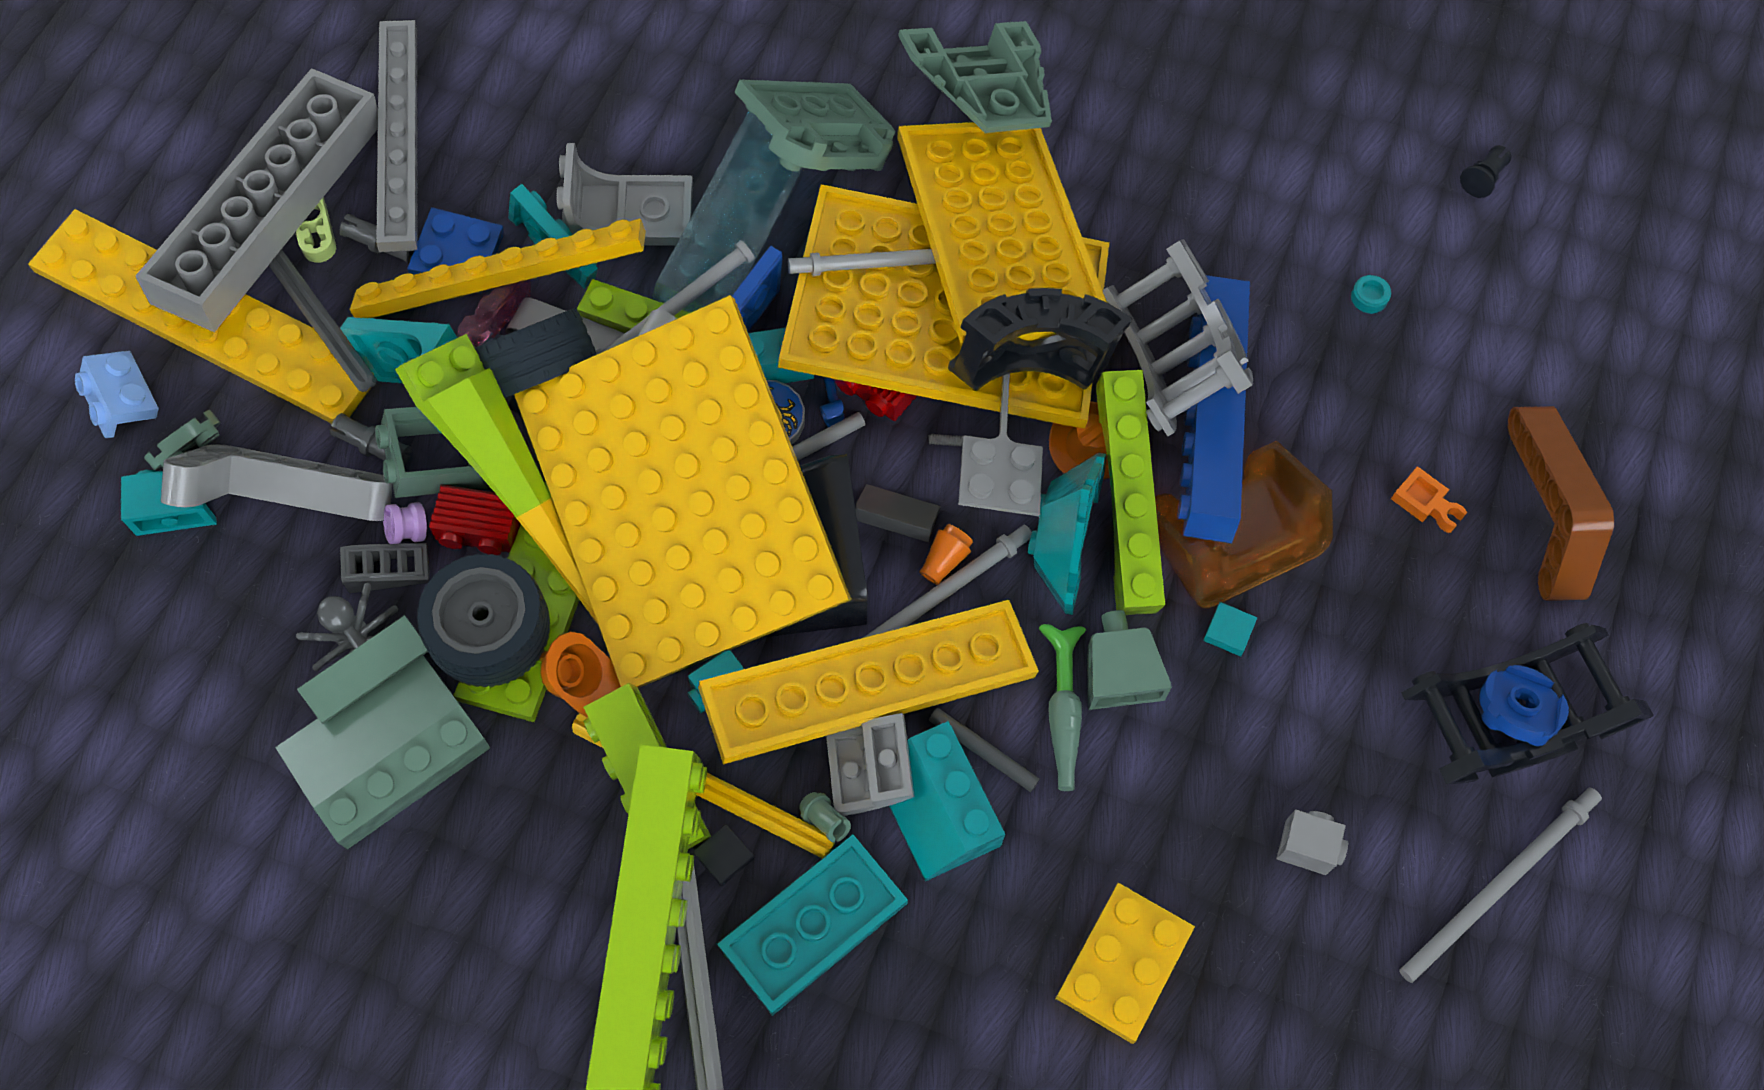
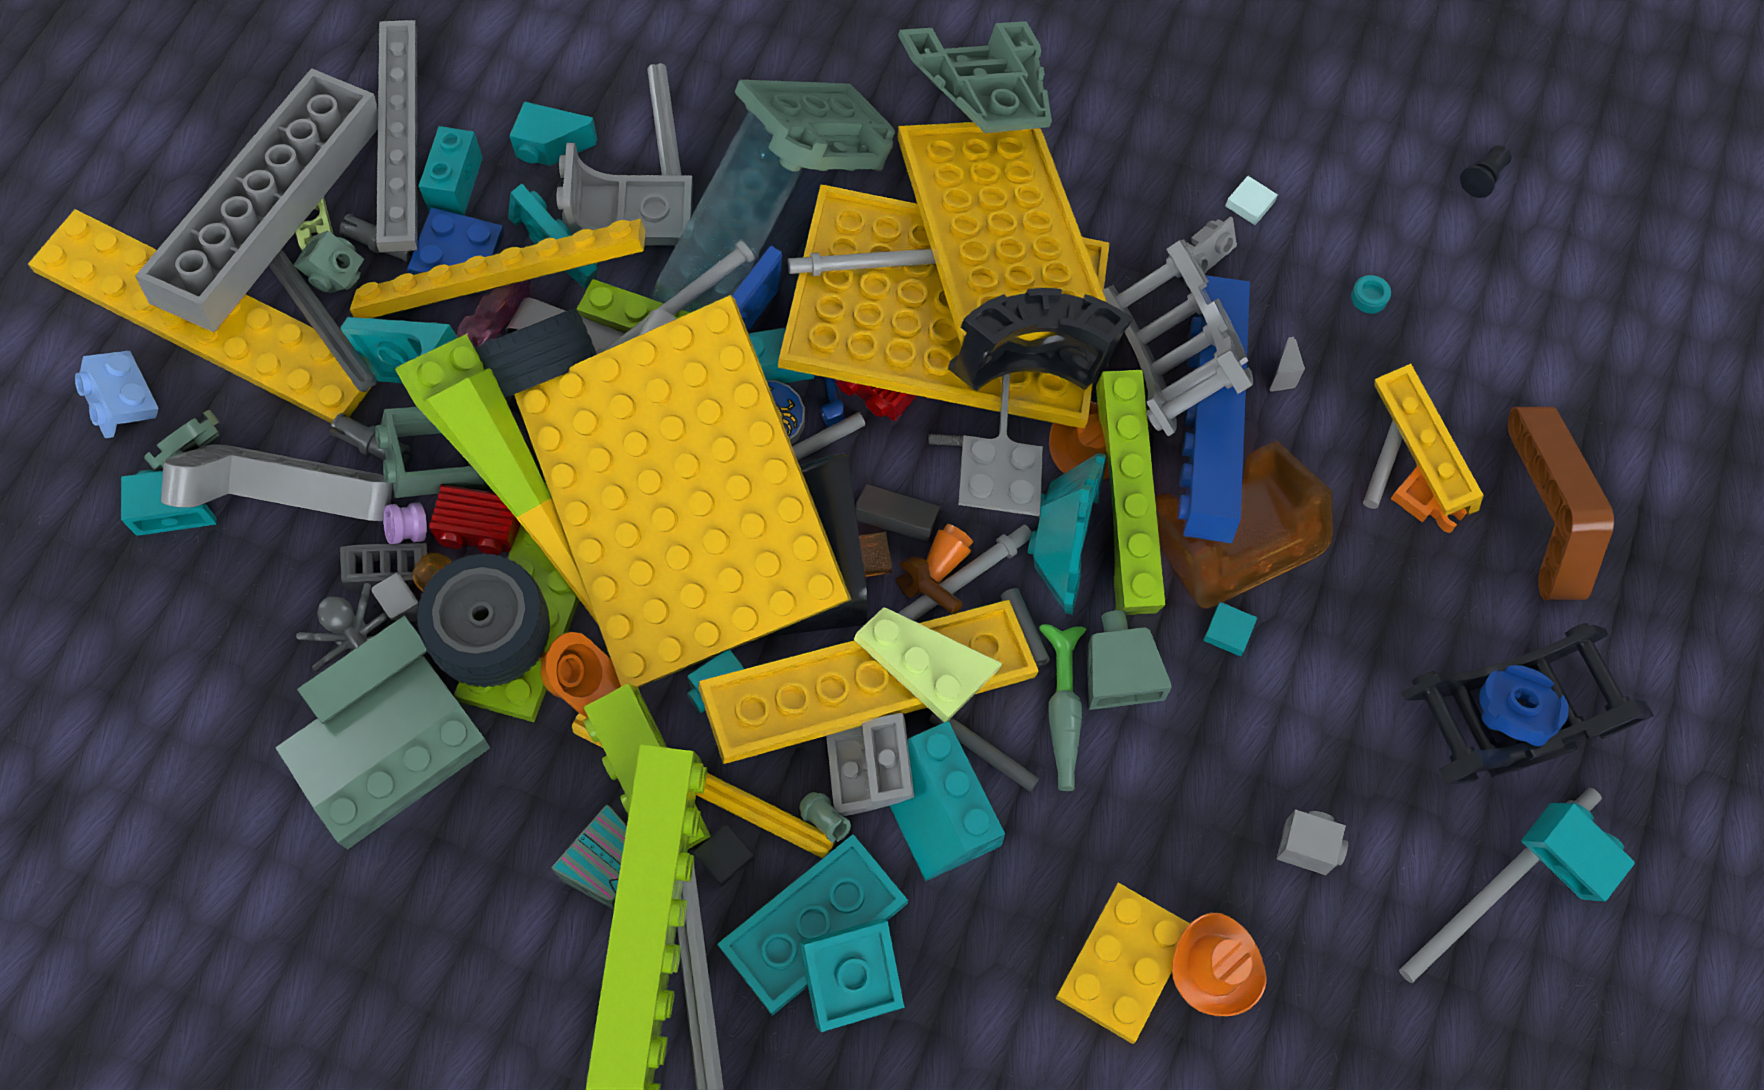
(329, 263): none -> sand green brick
(396, 598): none -> light grey slope
(428, 567): none -> clear orange tile
(451, 170): none -> teal brick
(543, 133): none -> teal slope
(595, 858): none -> torso
(663, 120): none -> light grey axle
(851, 974): none -> teal plate
(875, 554): none -> clear orange tile
(918, 581): none -> reddish brown bar
(926, 662): none -> yellowish green wing
(1027, 625): none -> dark grey piece
(1213, 243): none -> light grey hinge
(1218, 966): none -> orange hat
(1251, 200): none -> light aqua tile
(1289, 367): none -> light grey slope
(1383, 468): none -> light grey bar
(1429, 441): none -> yellow fence
(1578, 851): none -> teal brick

